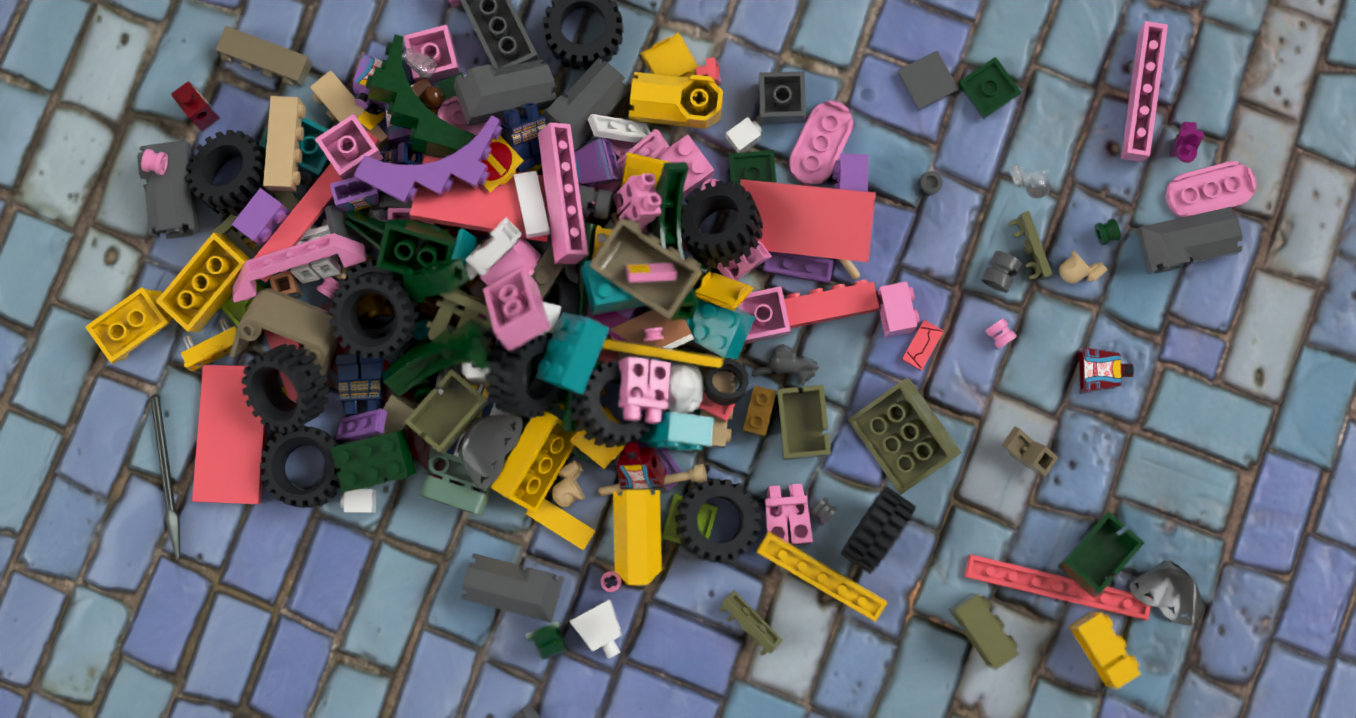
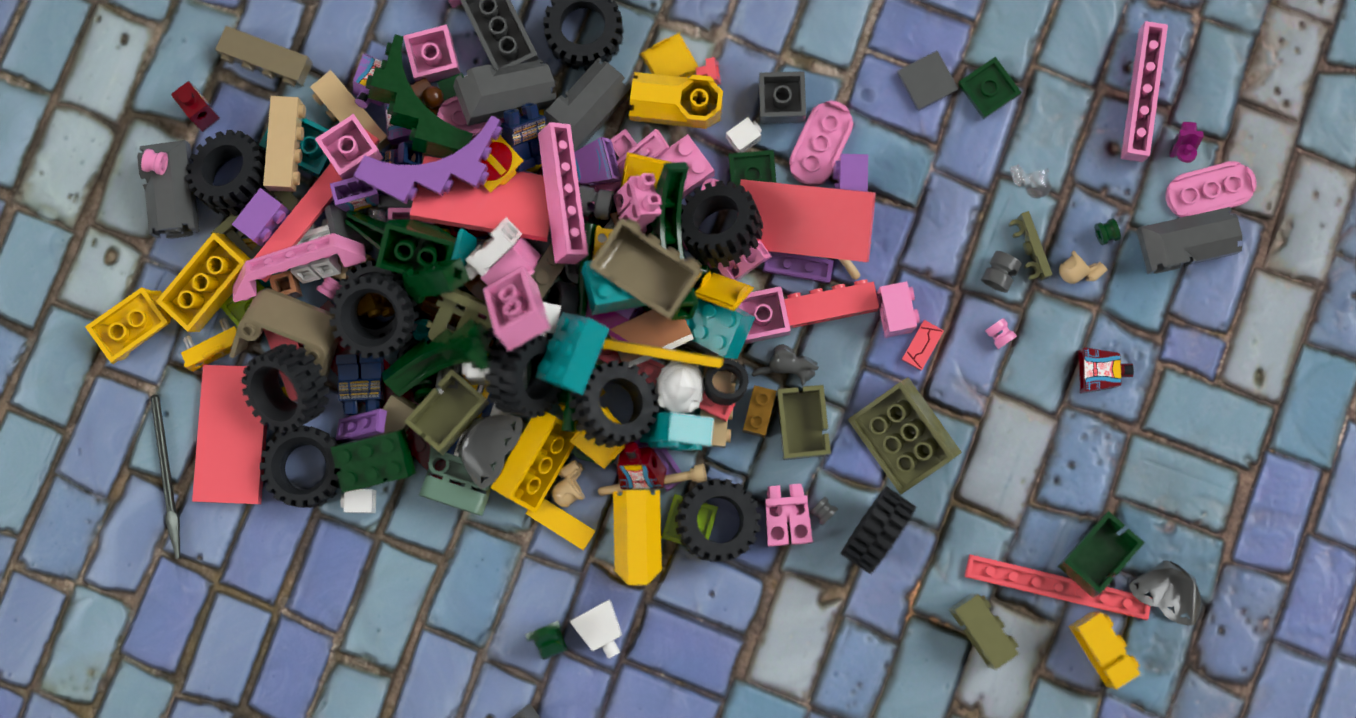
(372, 116): yellow sticker -> none
(420, 63): clear cone -> none
(511, 588): dark grey brick -> none
(531, 204): white tile -> none
(613, 588): bright pink bush -> none
(618, 128): white tile -> none
(644, 388): bright pink hips -> none
(651, 272): bright pink tile -> none
(652, 334): bright pink bush -> none
(751, 622): olive plate -> none
(821, 576): yellow tile -> none
(930, 183): dark grey tile -> none
(1029, 452): dark tan brick -> none

